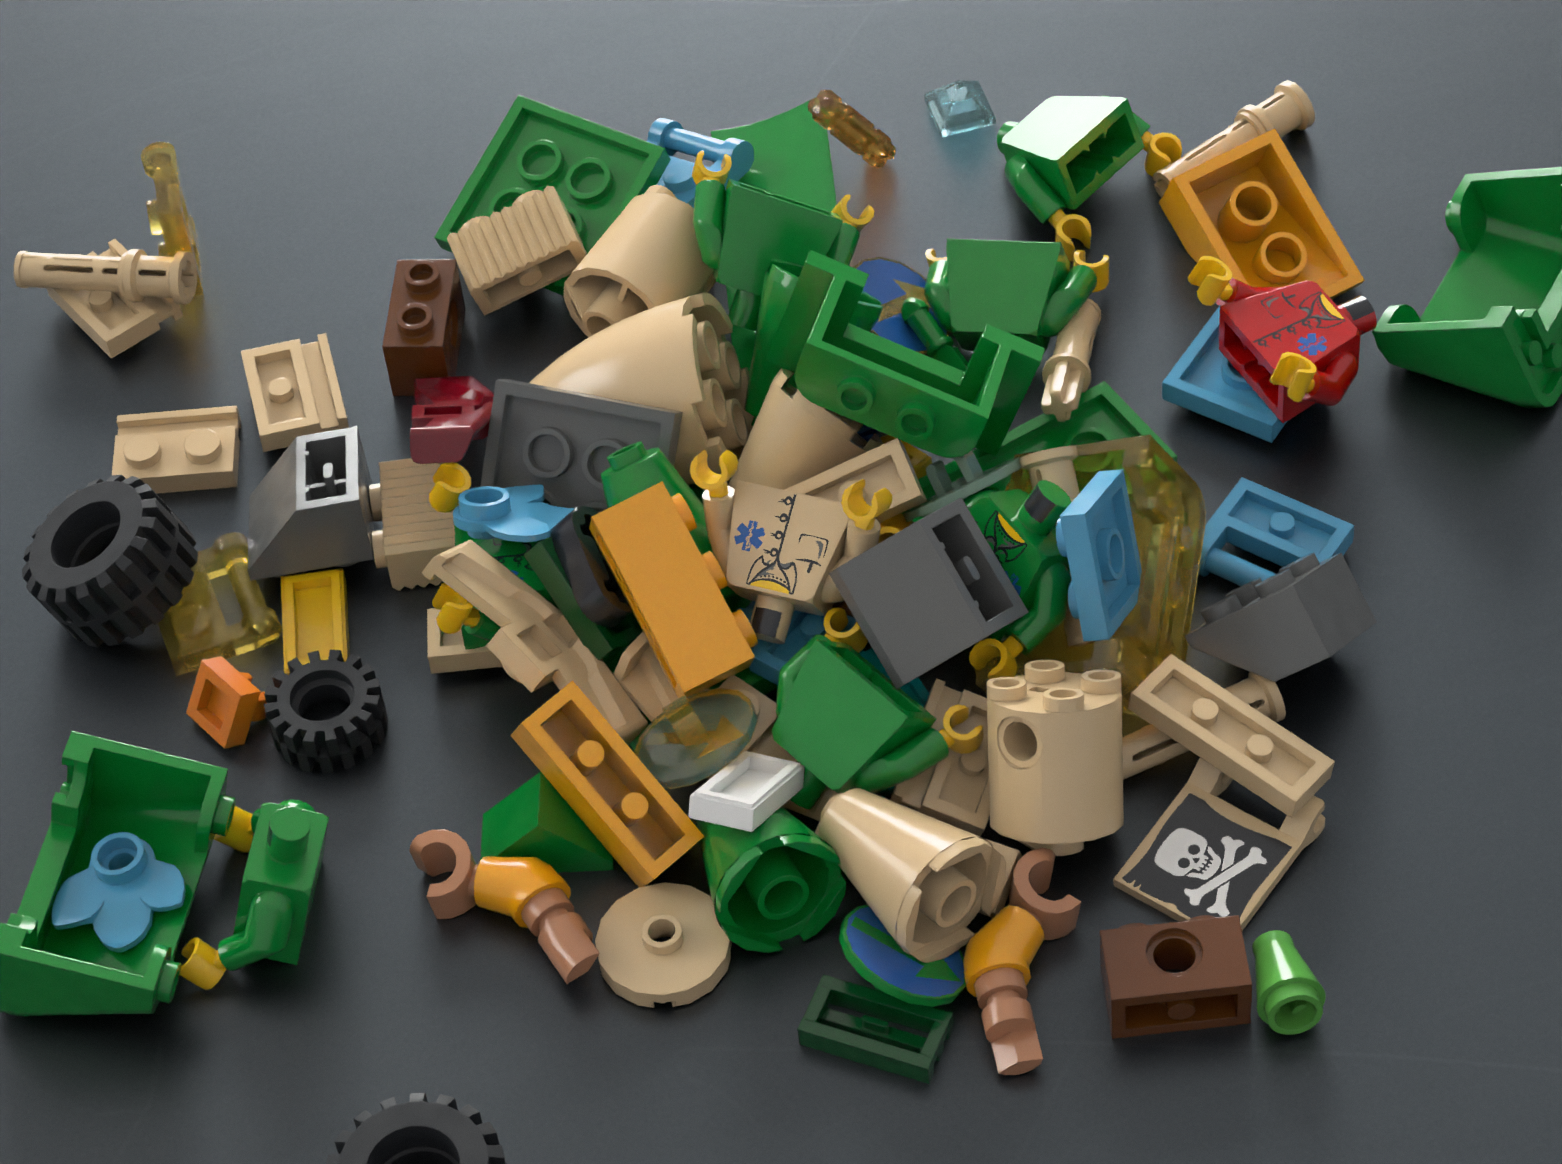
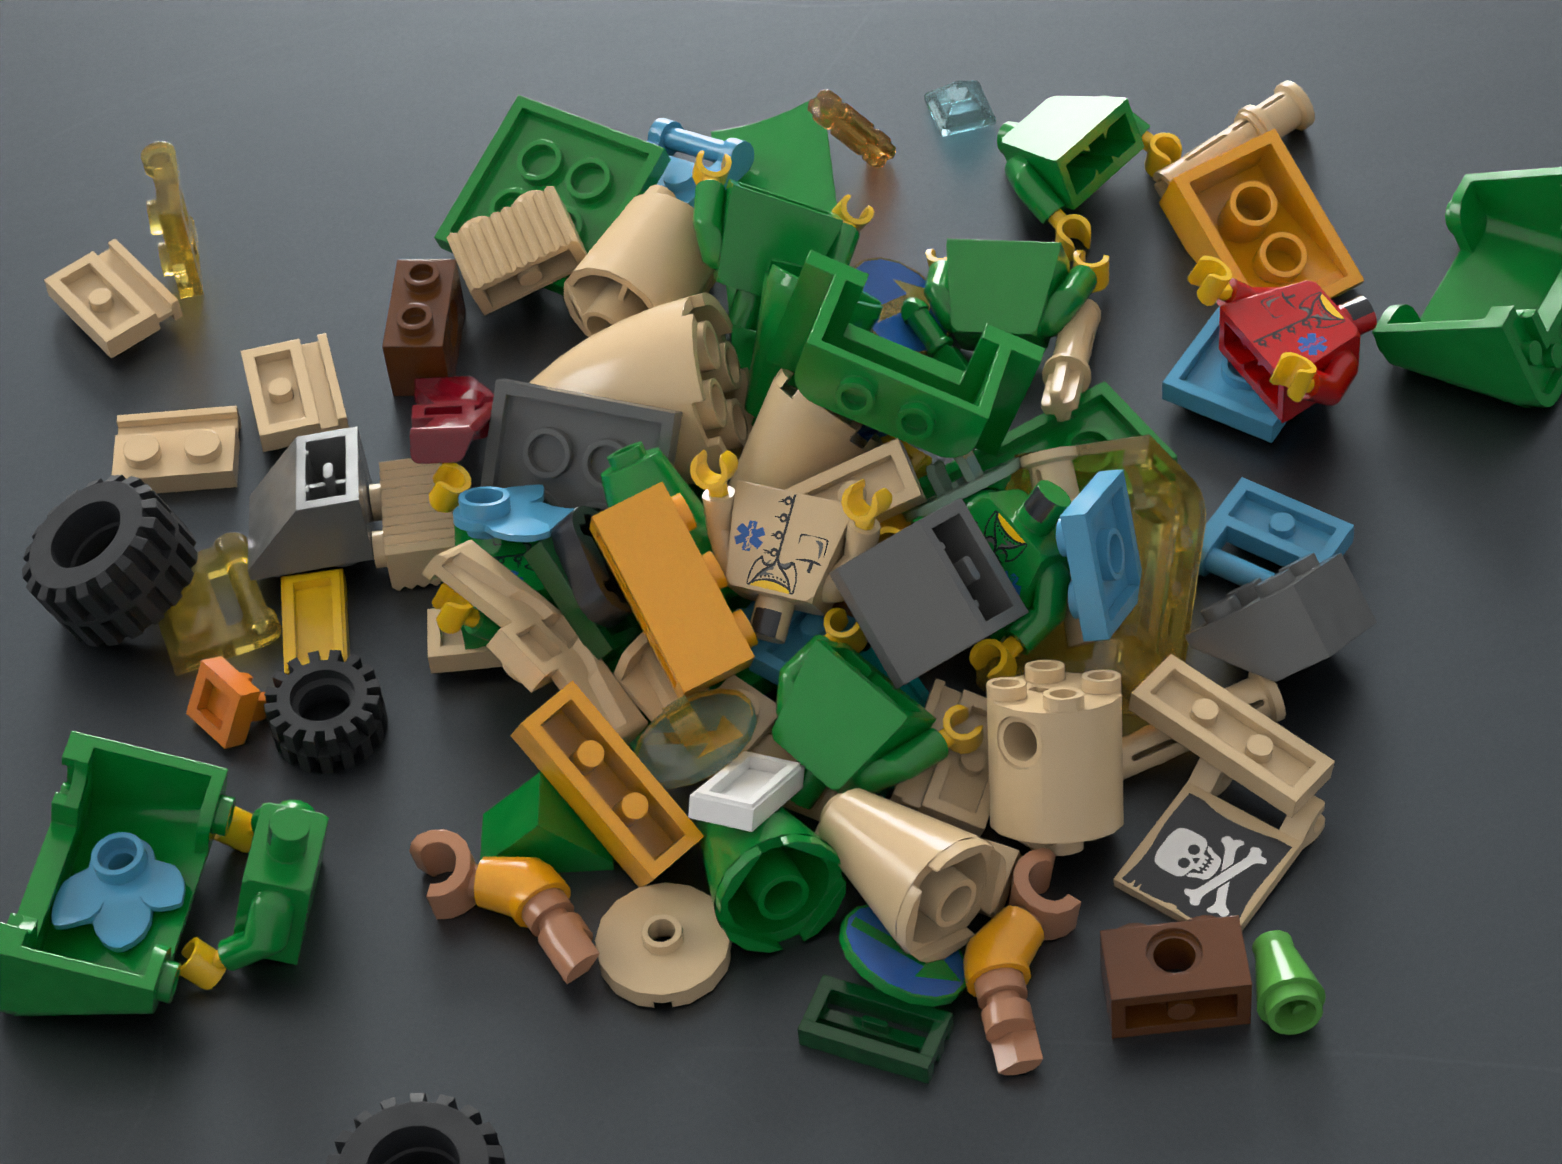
(131, 274): tan pin -> none

